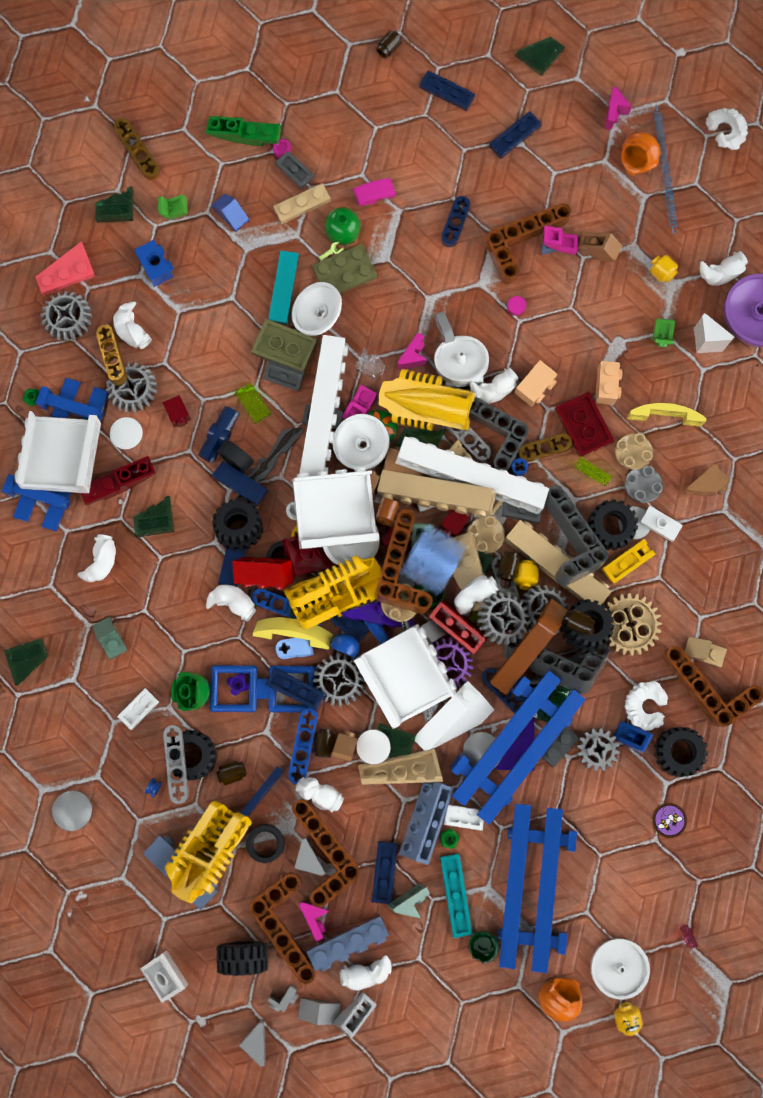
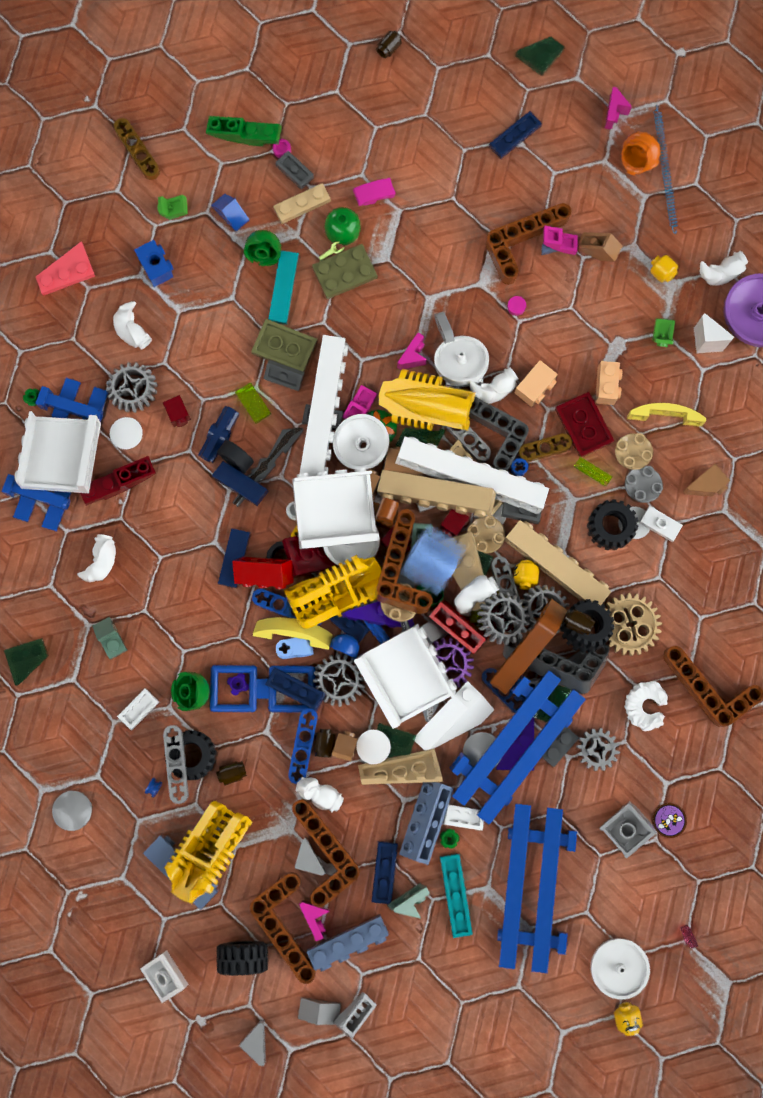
(59, 328): light grey gear -> none
(112, 354): pearl gold beam -> none
(116, 208): clear green wing -> none
(155, 520): clear green wing -> none
(235, 598): white animal -> none
(236, 511): black tyre -> none
(250, 843): black tyre -> none
(260, 794): dark blue tile -> none
(262, 247): none -> green cylinder
(289, 998): light grey bracket -> none
(316, 308): white dish -> none
(361, 977): white animal -> none
(370, 365): clear brick -> none
(447, 90): dark blue tile -> none
(454, 214): dark blue beam -> none
(483, 946): dark green hair -> none
(508, 566): dark brown brick -> none
(561, 999): orange helmet -> none
(577, 537): dark grey beam -> none
(628, 562): yellow plate -> none
(628, 829): none -> light grey slope
(633, 737): blue slope -> none
(696, 746): black tyre -> none
(705, 651): tan slope -> none
(737, 123): white piece -> none

